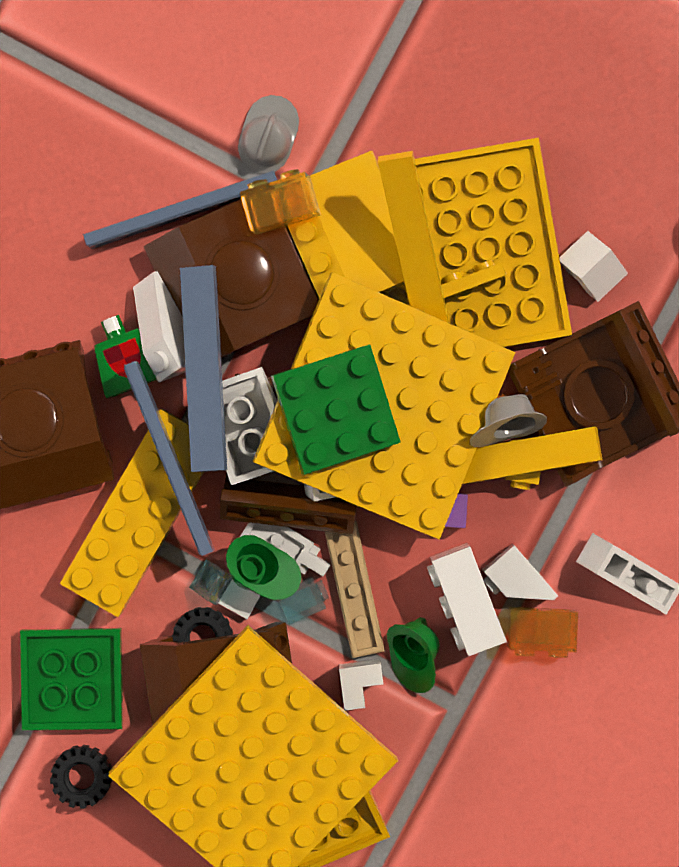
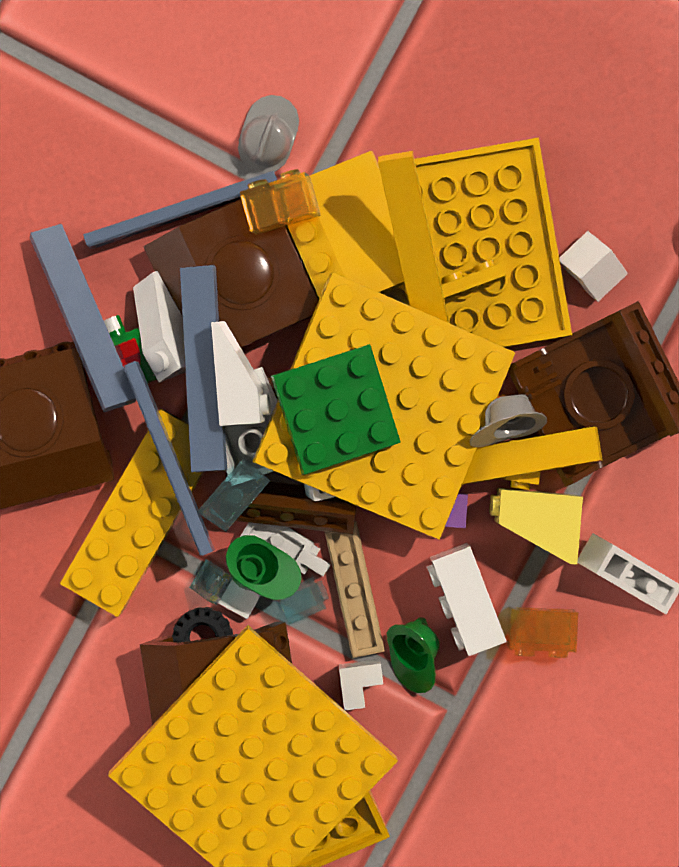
(64, 787): black tyre -> none
(71, 679): green plate -> none
(82, 317): none -> sand blue tile
(234, 495): none -> clear light blue slope
(238, 386): none -> white slope
(516, 577): white slope -> none
(541, 518): none -> light yellow slope

